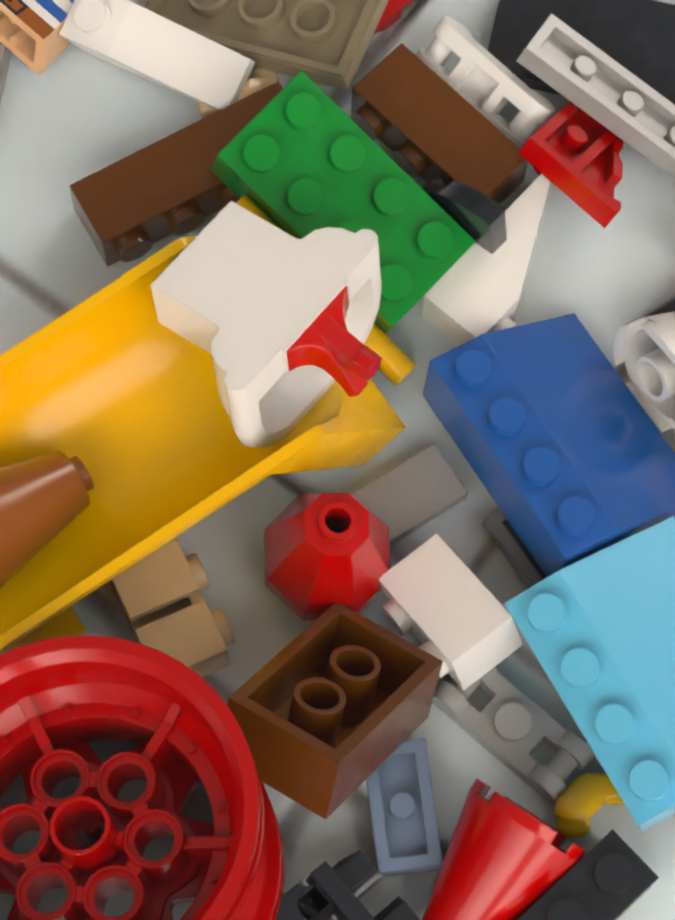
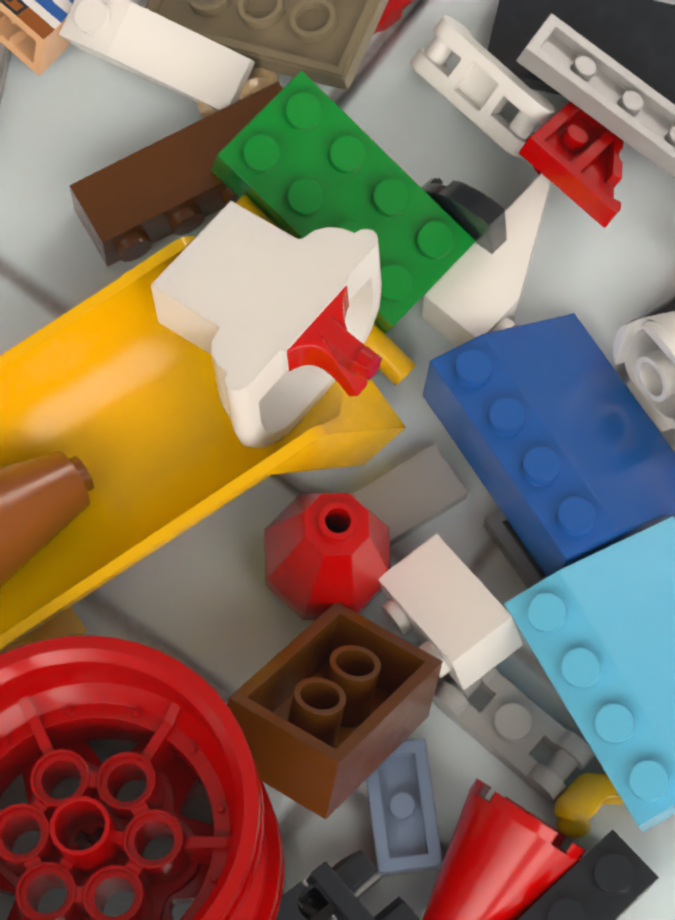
(169, 612): tan piece -> none
(434, 127): reddish brown brick -> none

